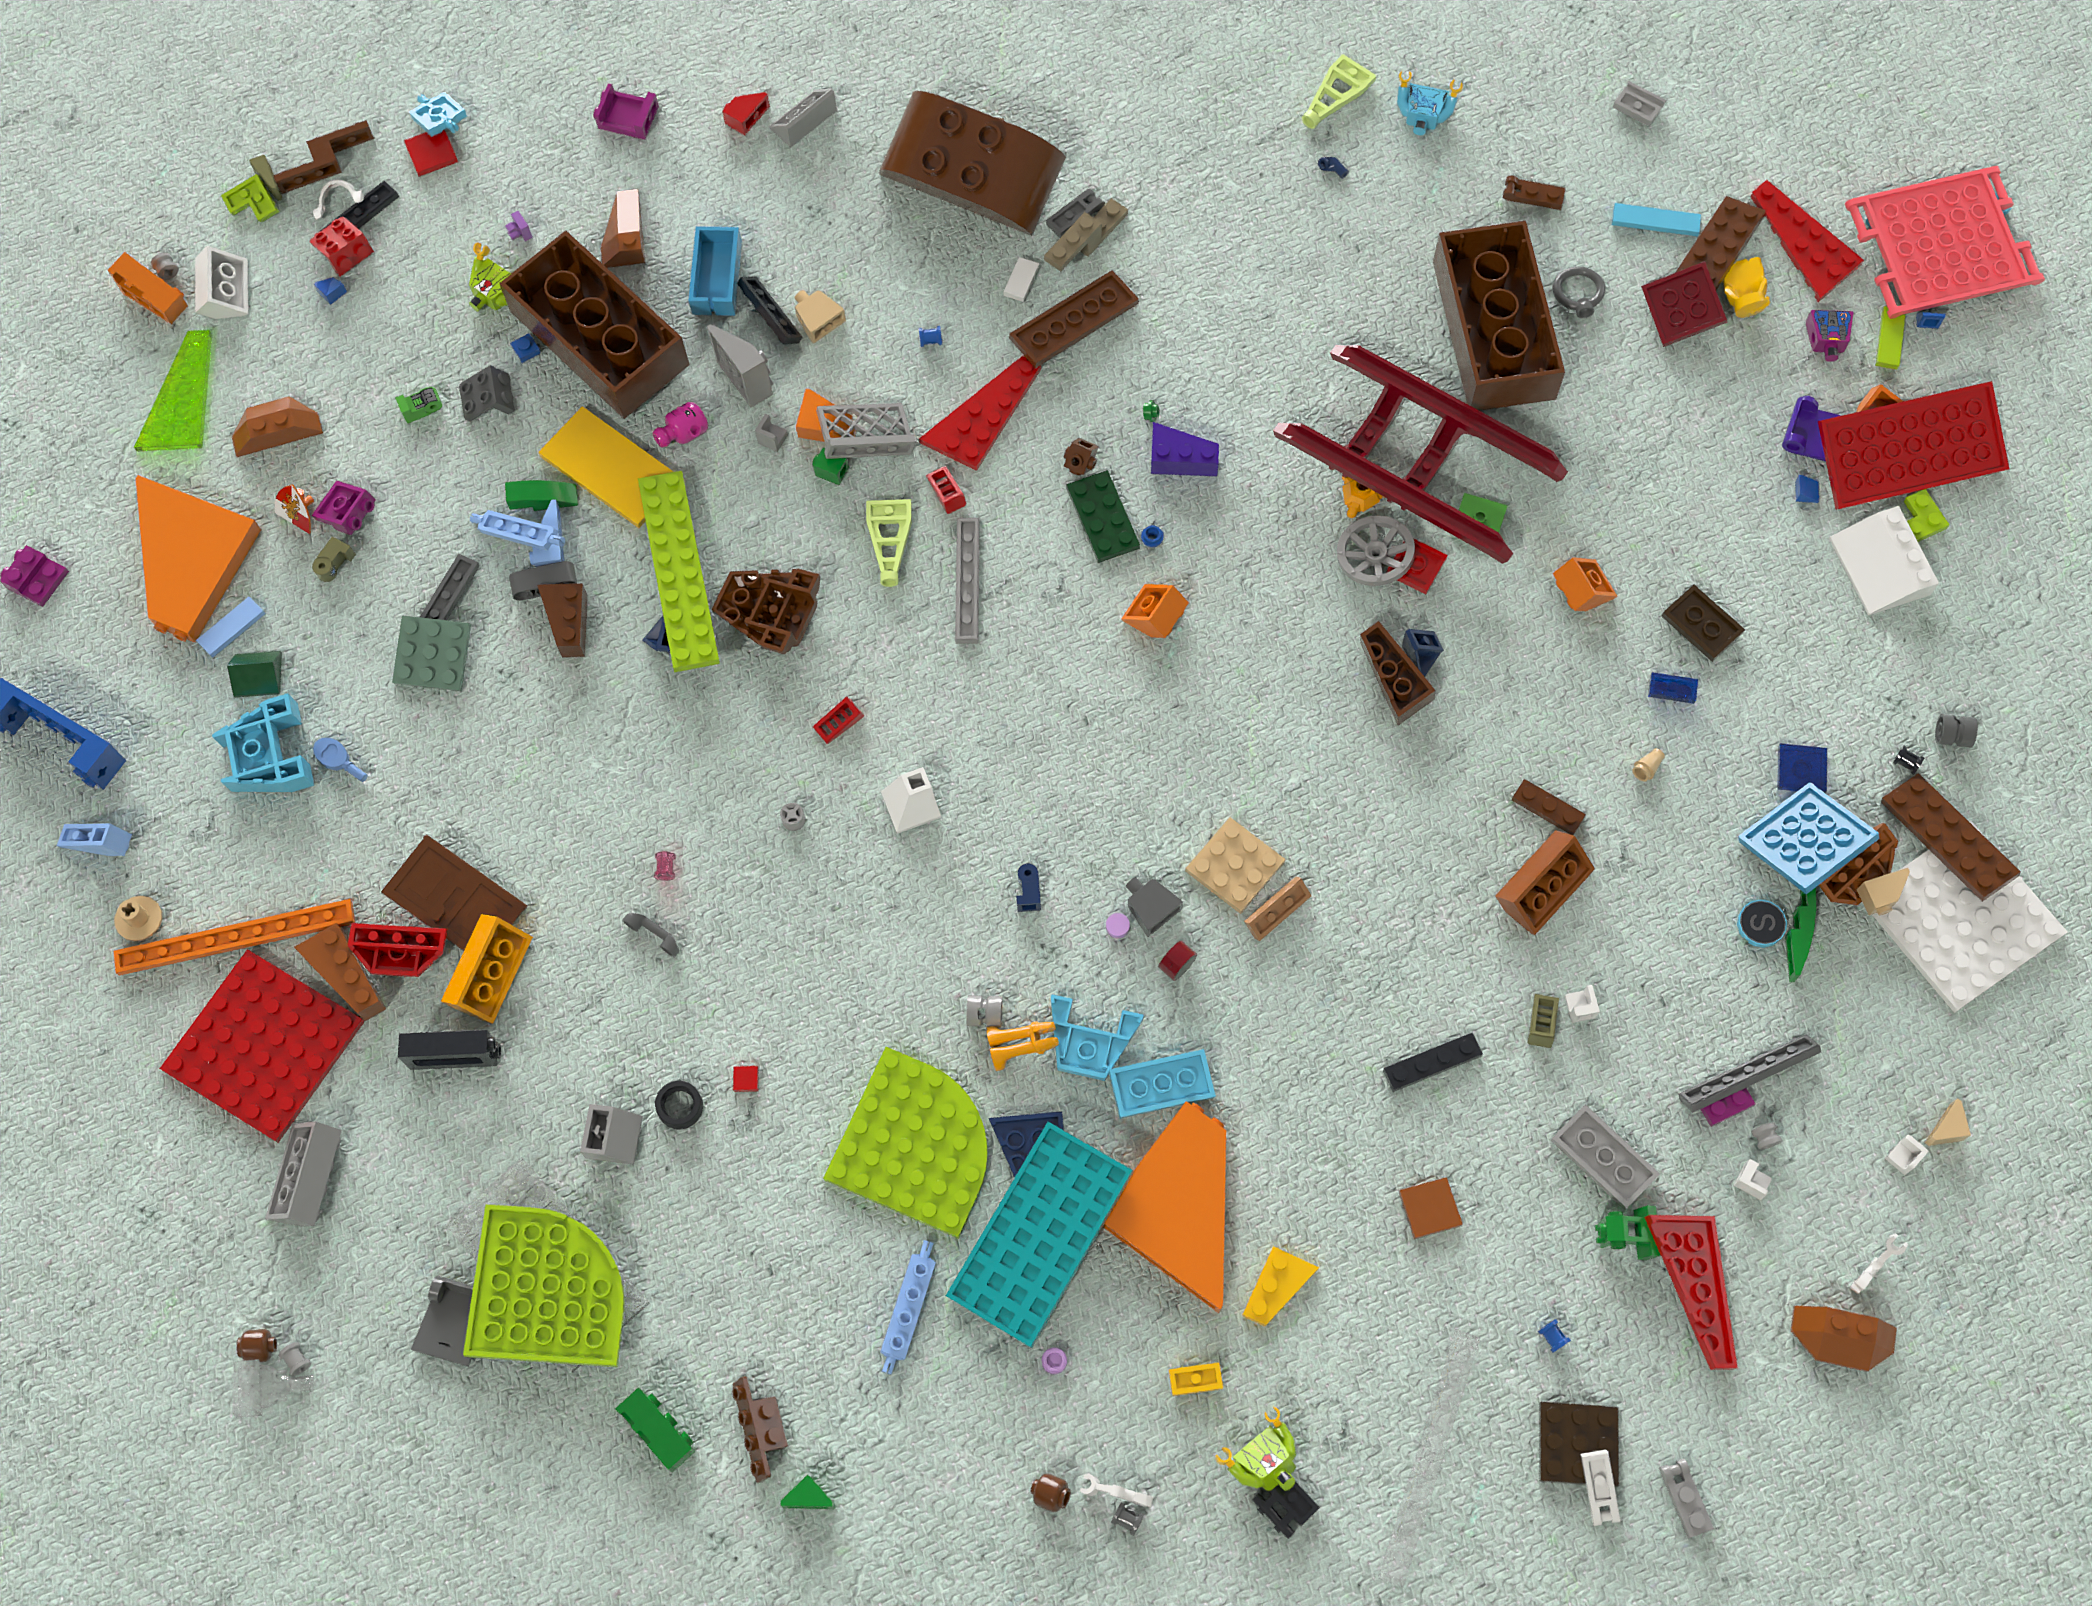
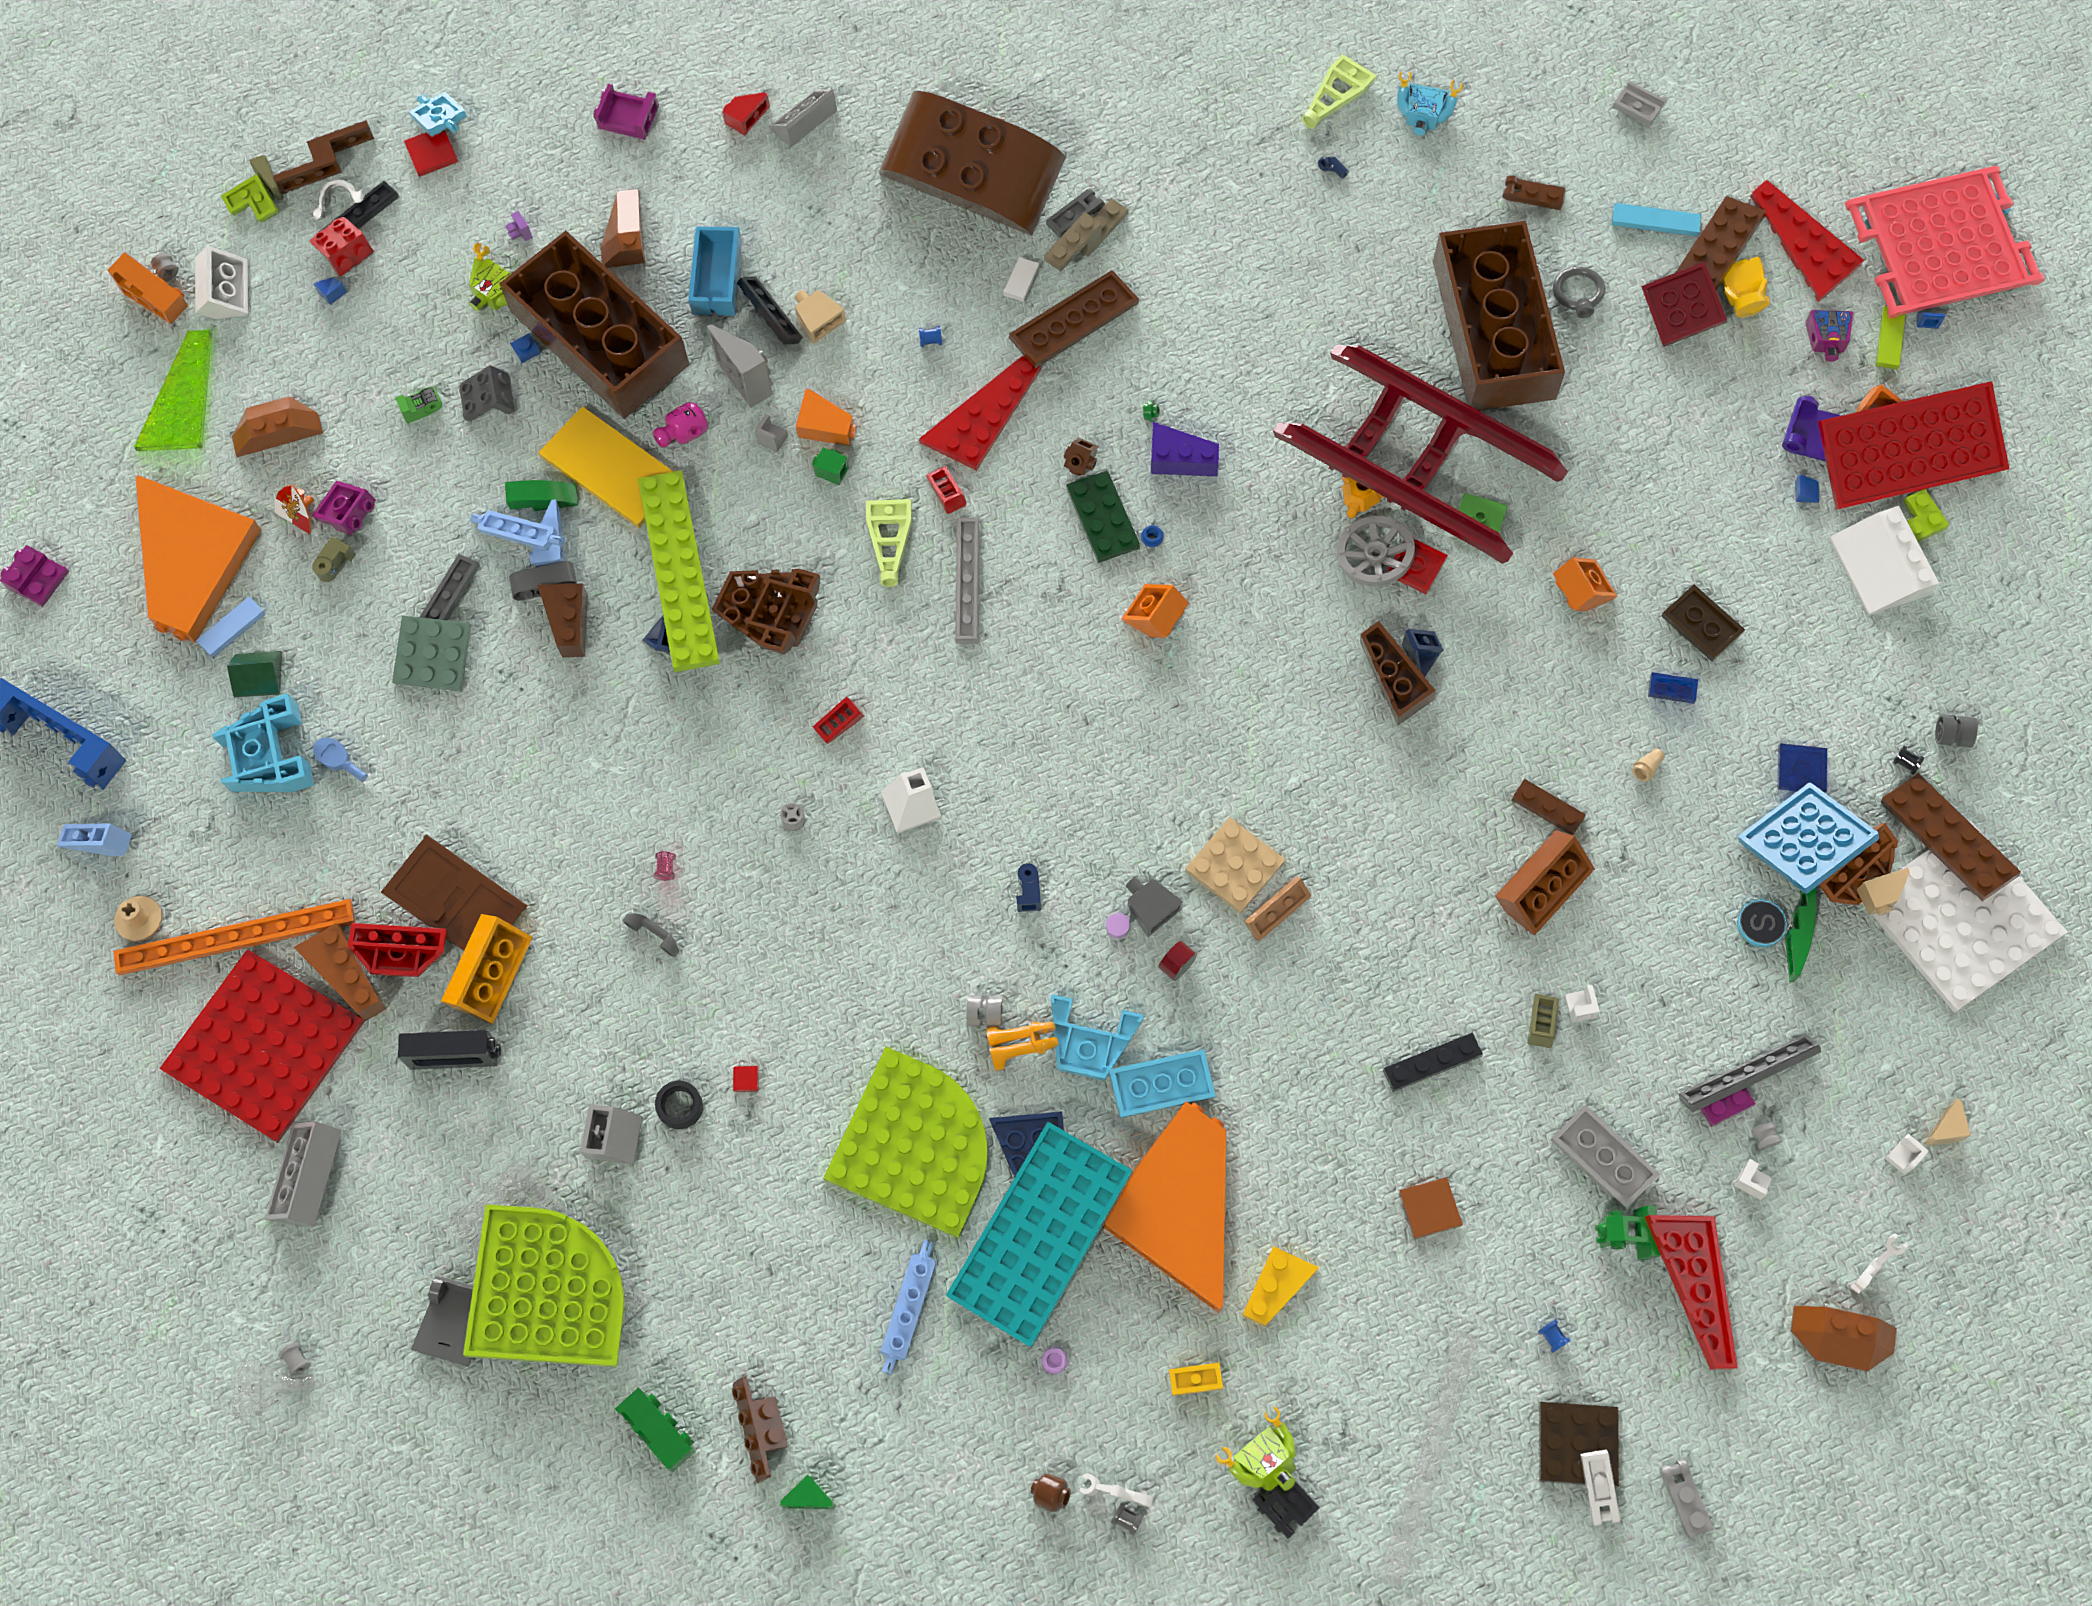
(256, 1345): reddish brown head -> none
(868, 444): light grey fence -> none

